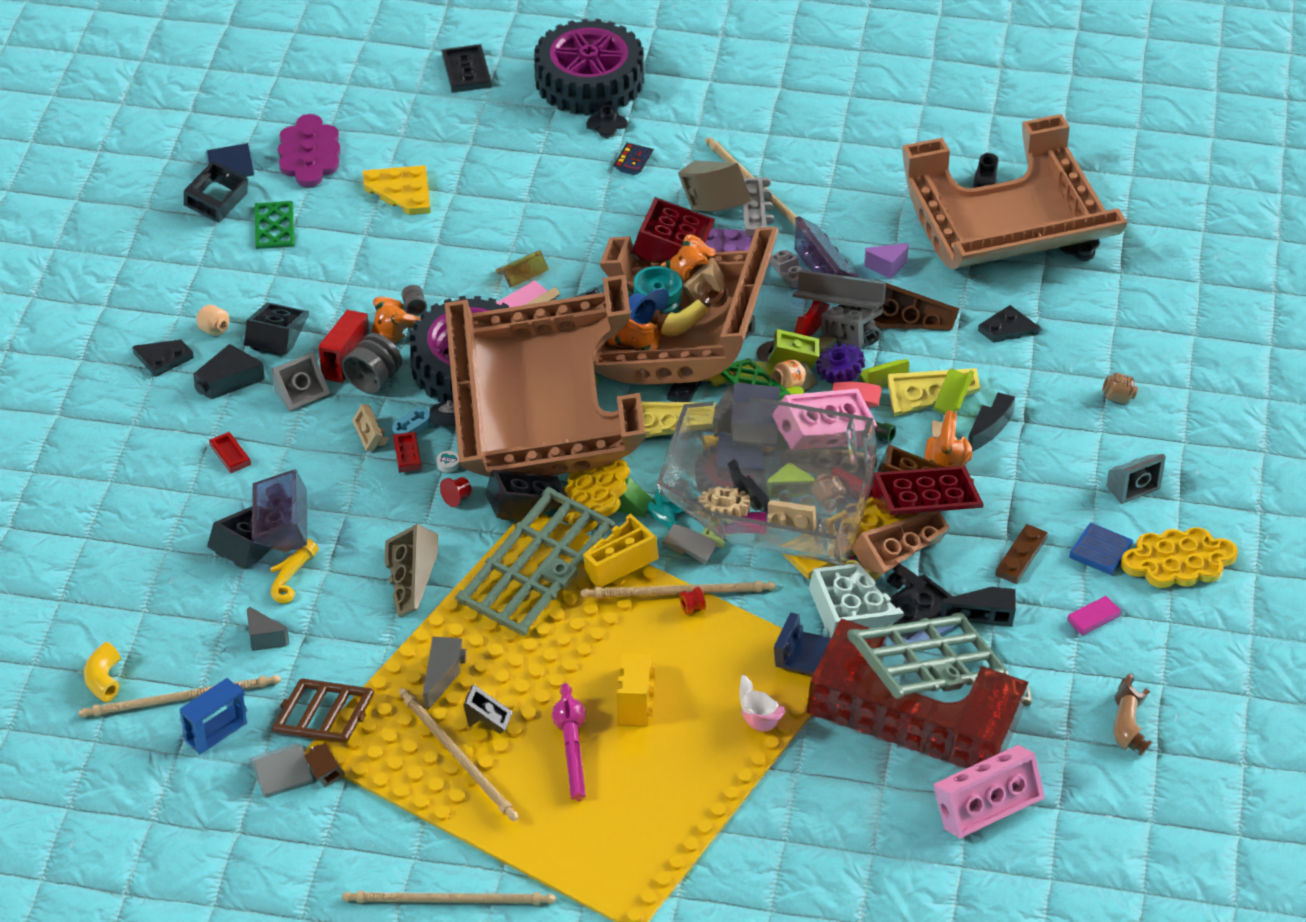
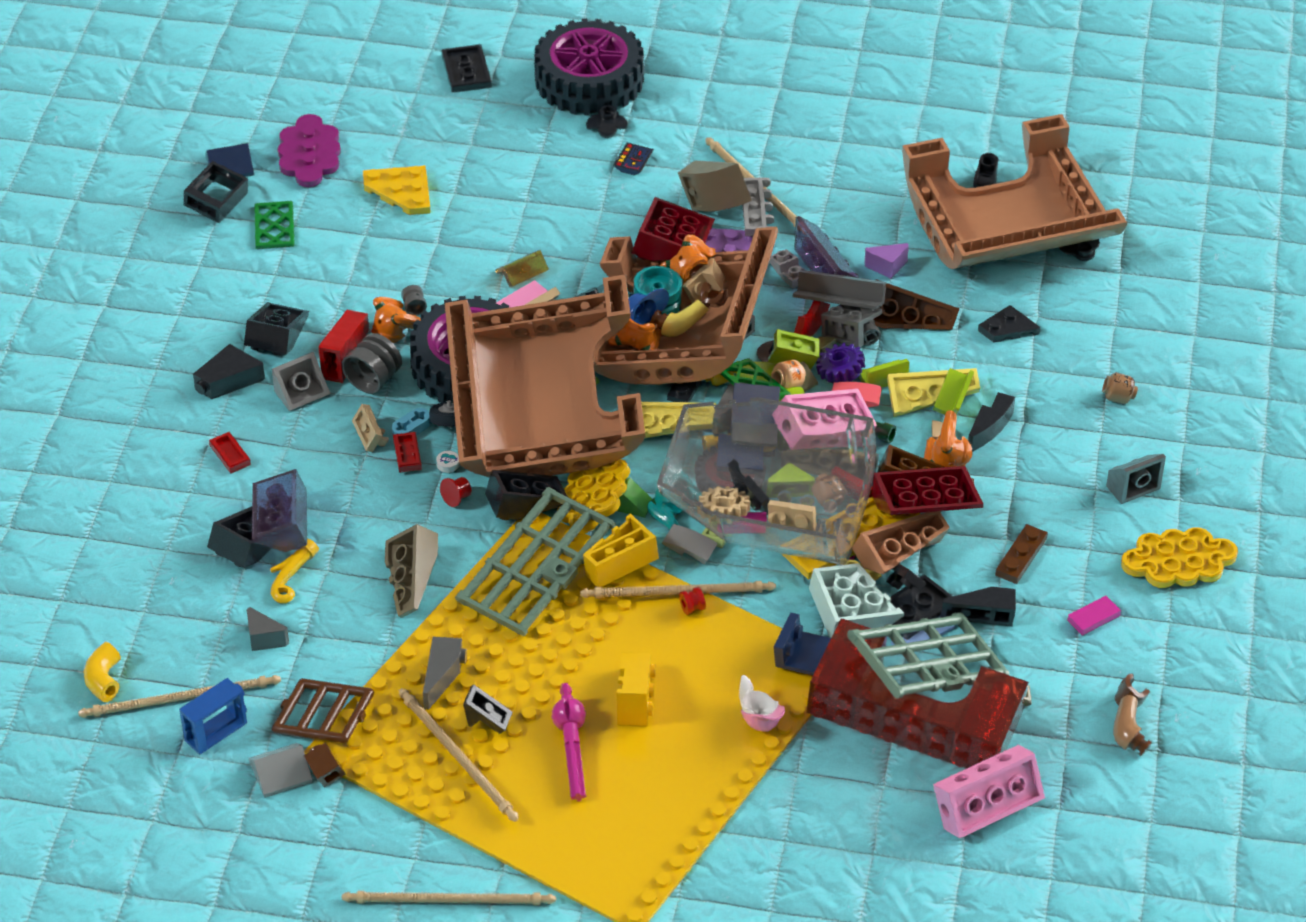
(163, 356): black wing -> none
(212, 320): light nougat head -> none
(1100, 548): blue tile -> none

